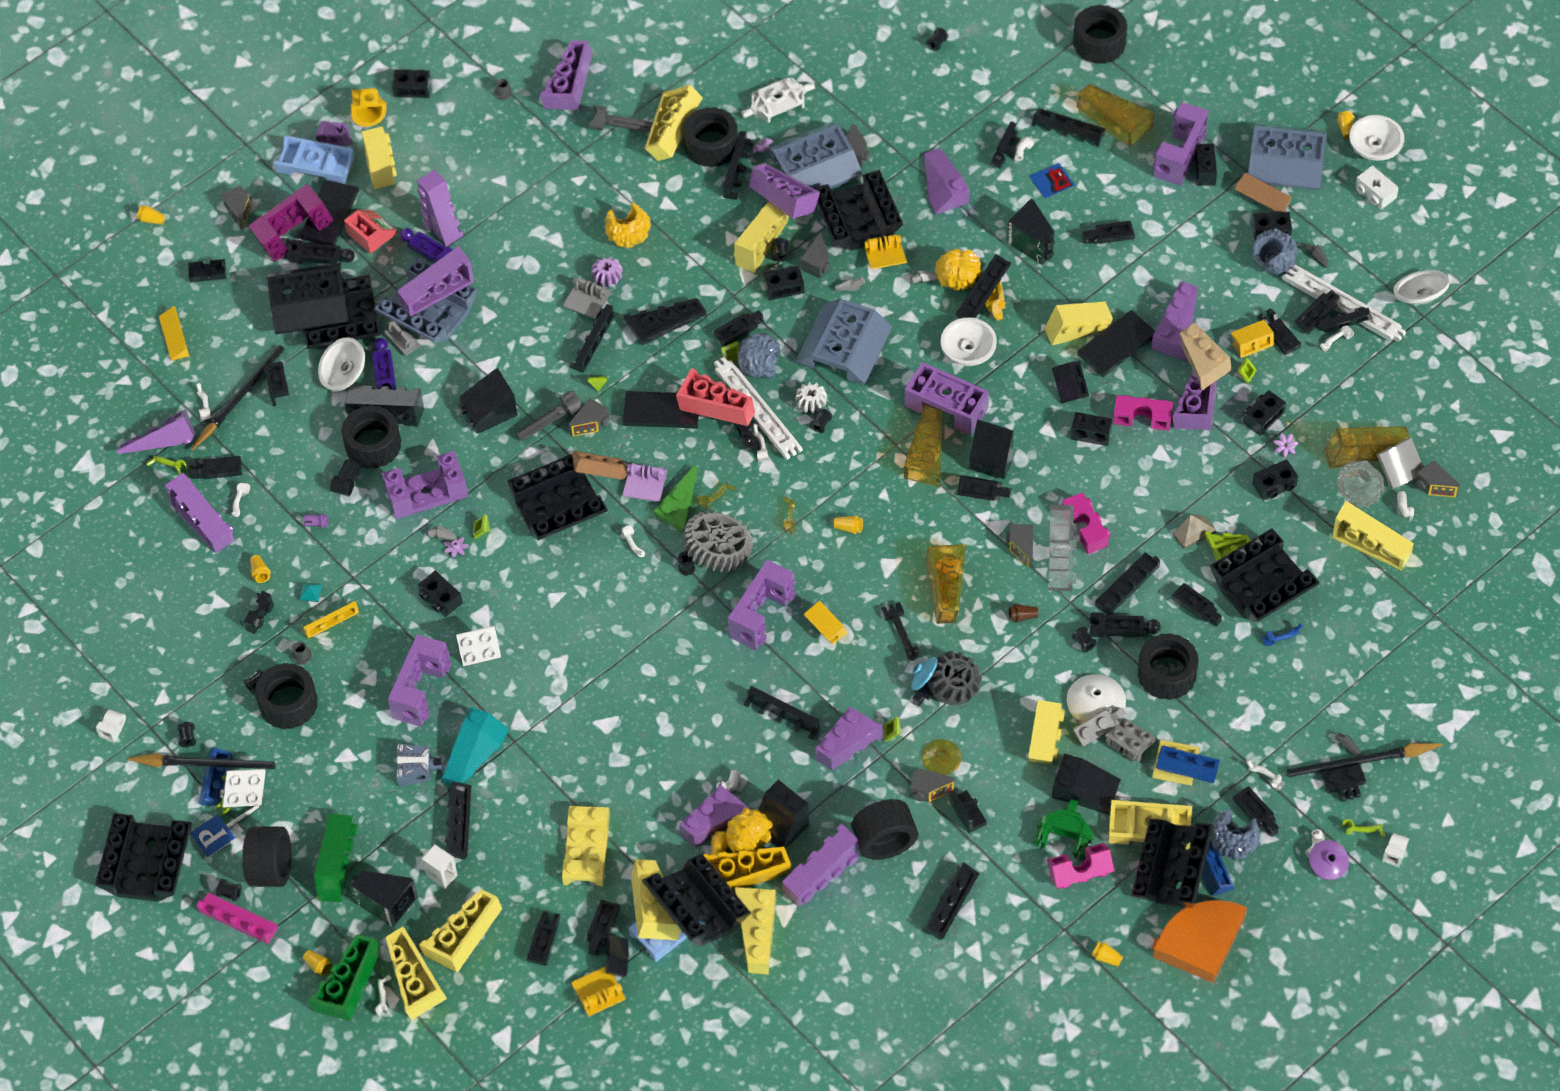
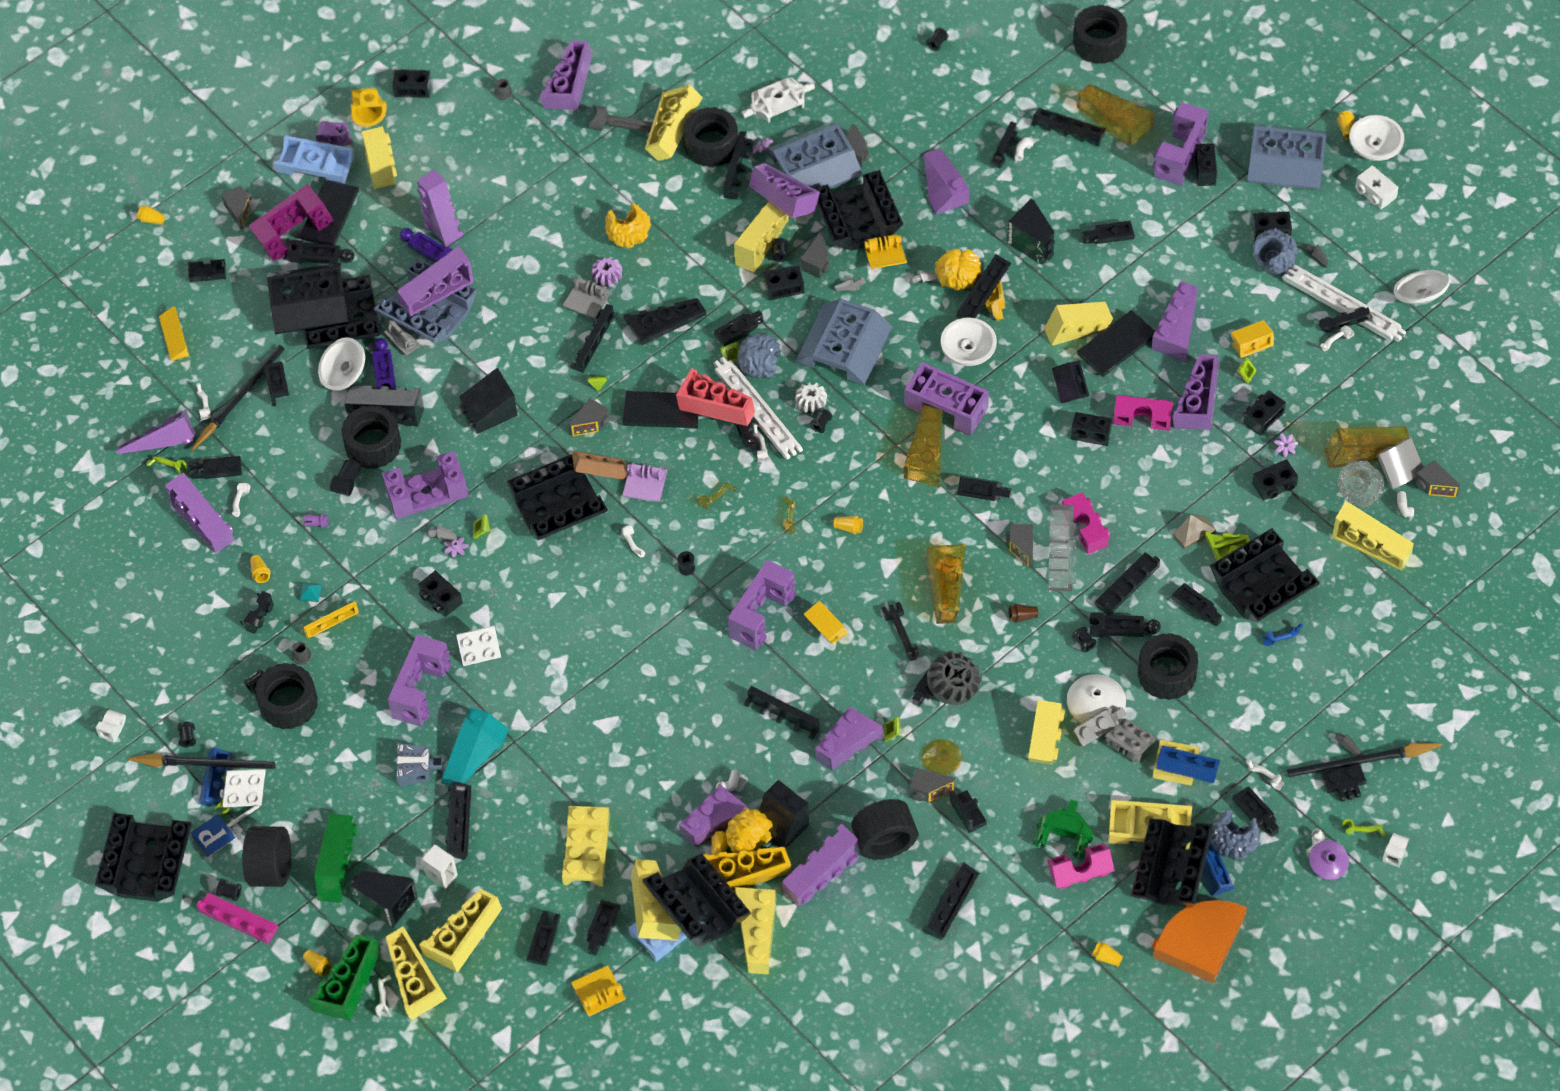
(369, 229): coral slope -> none
(569, 404): dark grey piece -> none
(618, 956): black slope -> none
(676, 505): bright green wing -> none
(717, 541): light grey gear -> none
(923, 672): medium azure dish -> none
(991, 449): black slope -> none
(1052, 180): sticker -> none
(1085, 783): black slope -> none
(1204, 355): tan wedge -> none
(1263, 193): medium nougat slope -> none
(1283, 336): black hinge -> none
(1317, 310): black hinge -> none

